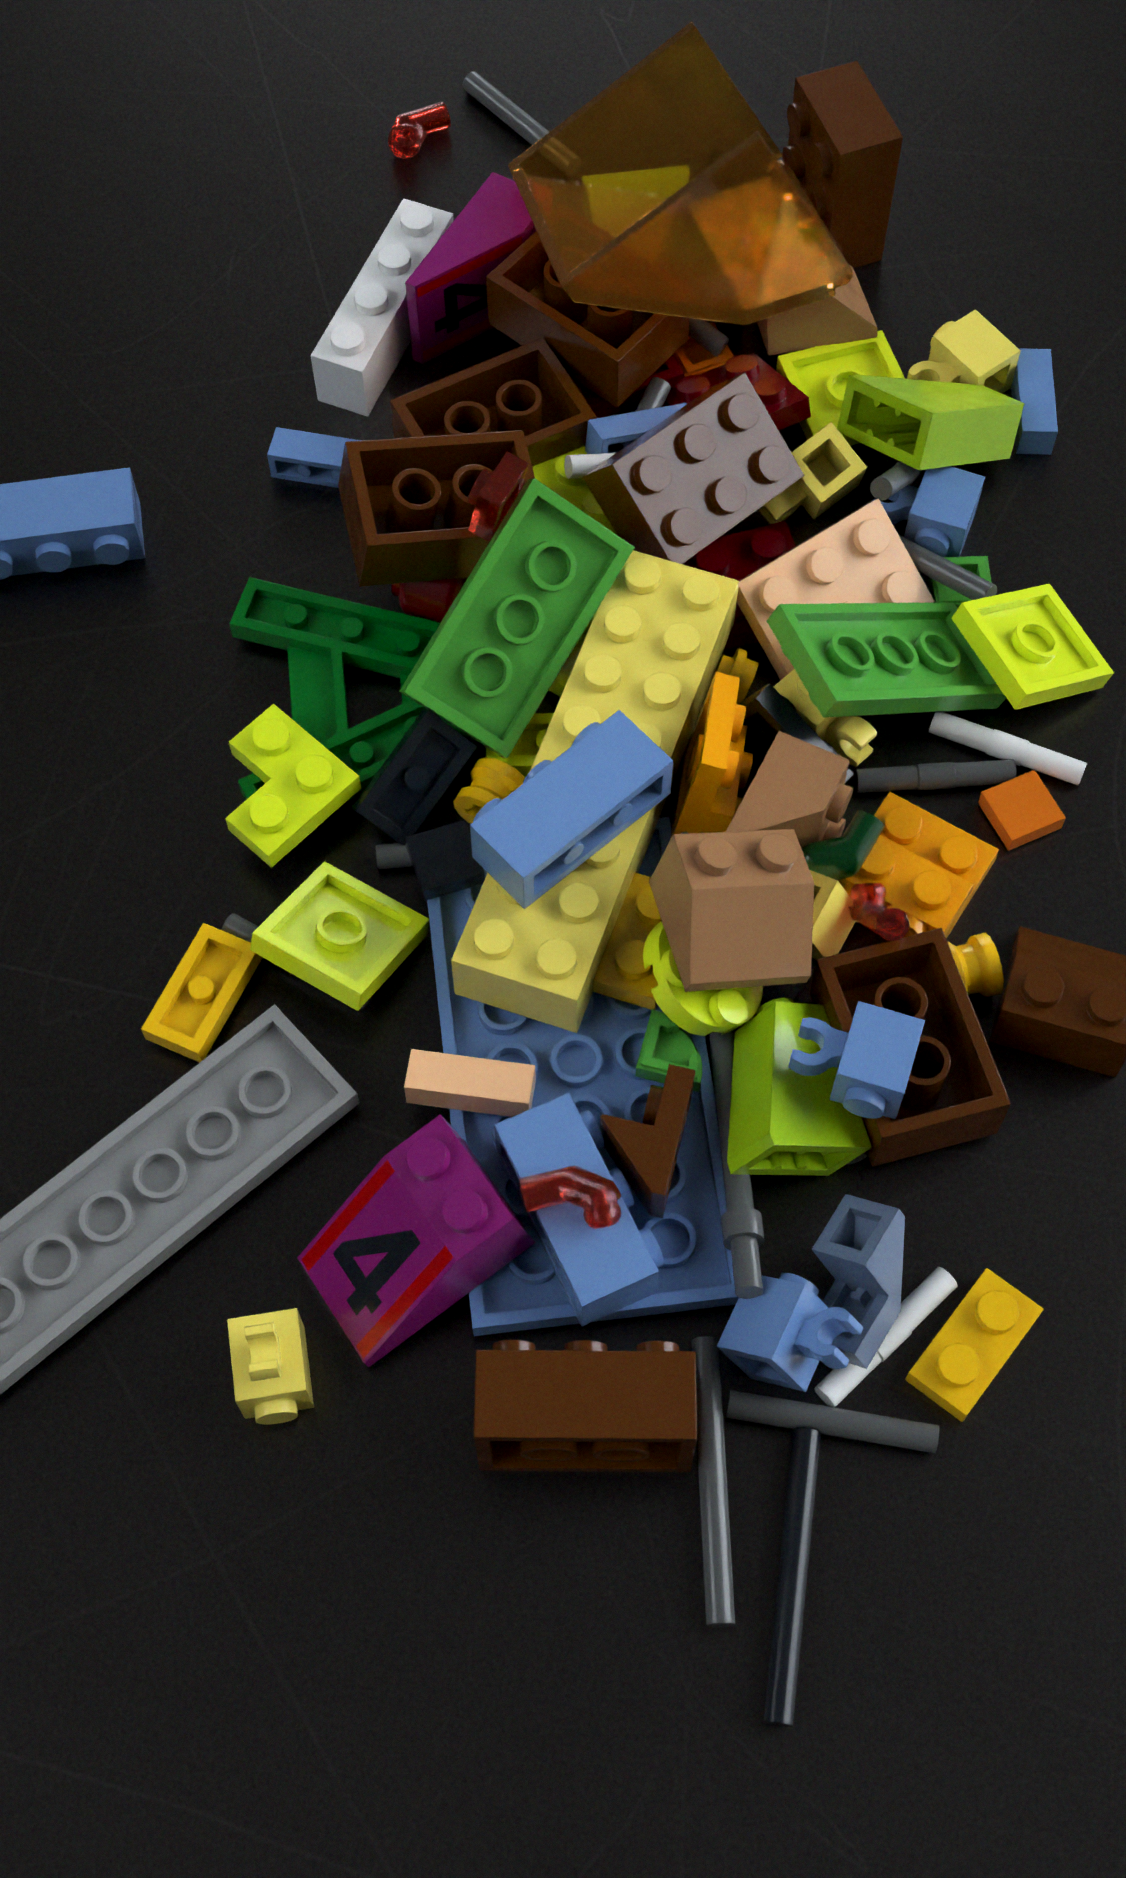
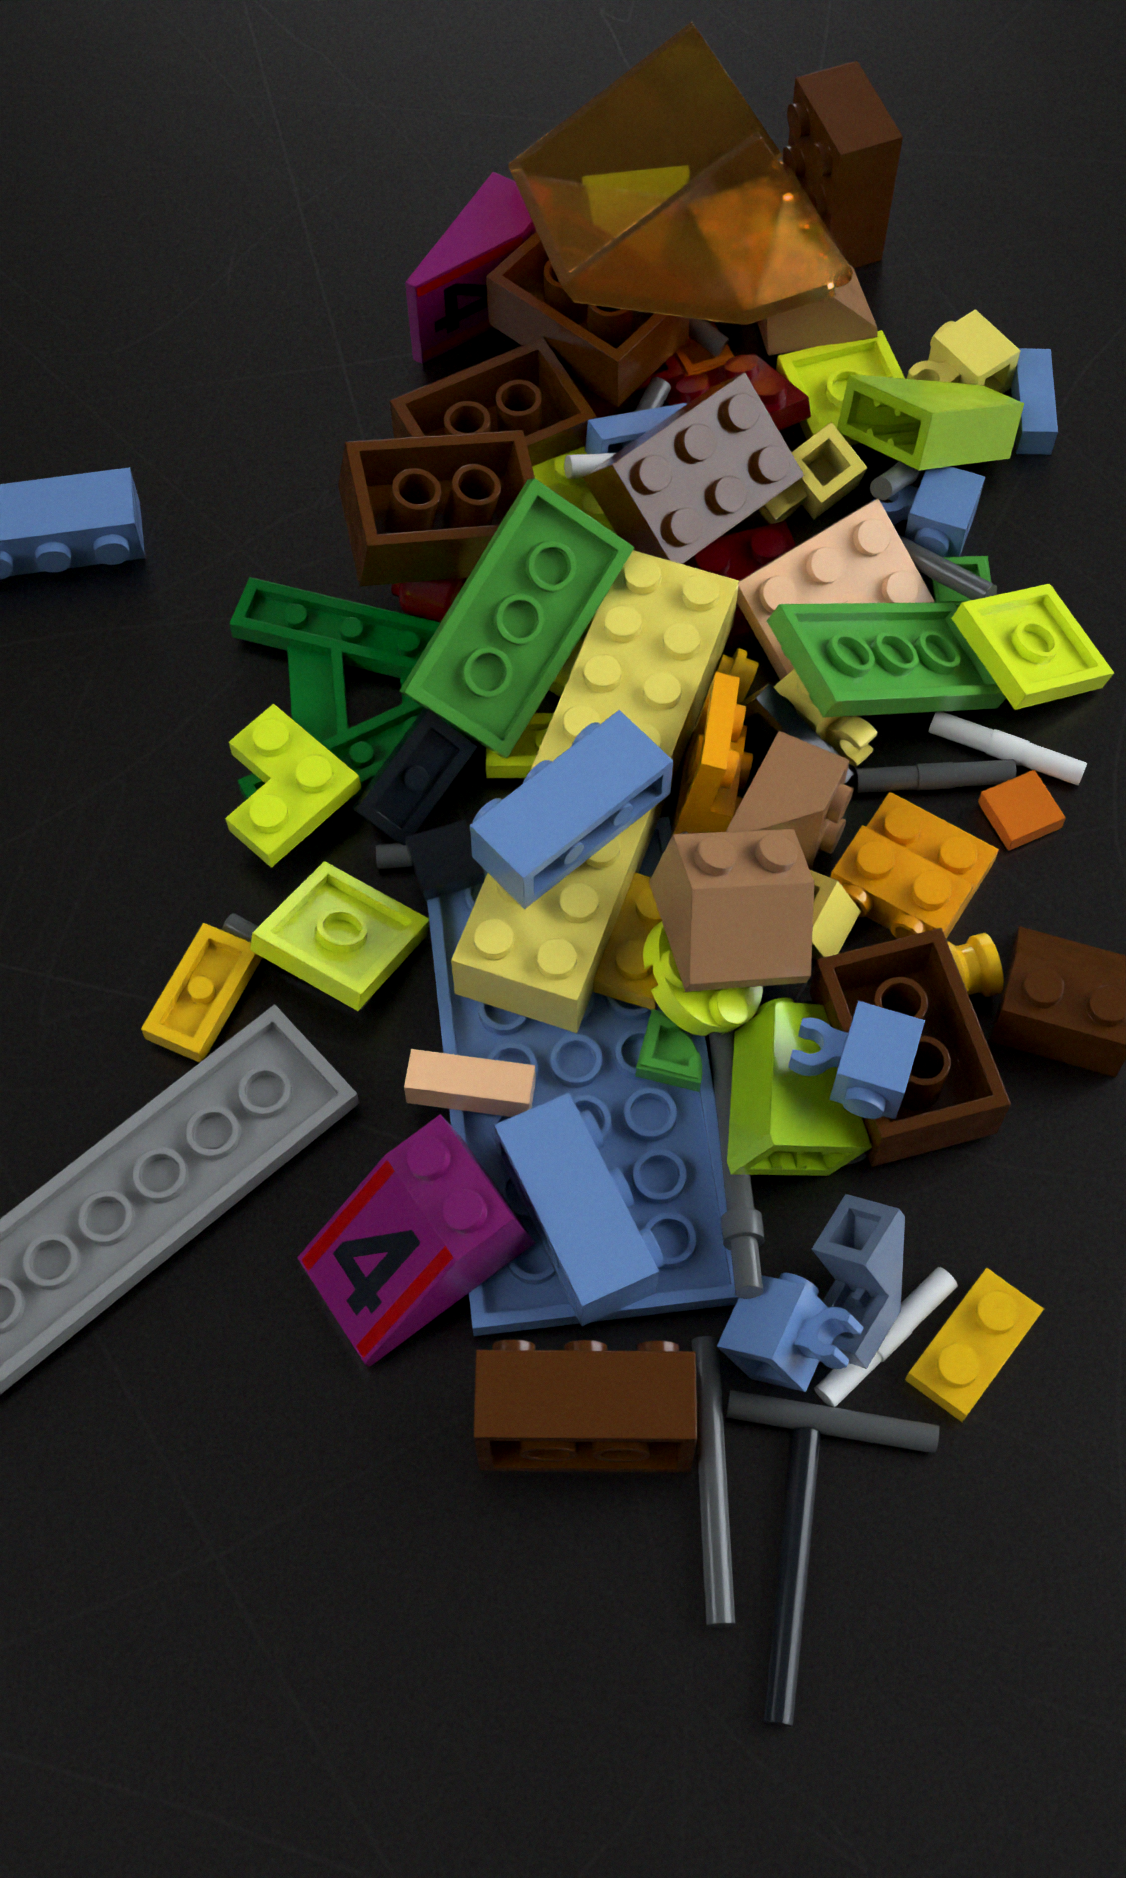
(270, 1366): light yellow brick -> none
(306, 456): medium blue piece -> none
(373, 319): white brick -> none
(413, 126): clear red arm -> none
(489, 781): yellow wheel -> none
(494, 494): clear red plate -> none
(503, 108): dark grey bar -> none
(577, 1186): clear red arm -> none
(650, 1149): reddish brown slope -> none
(845, 855): dark green arm -> none
(872, 913): clear red arm -> none

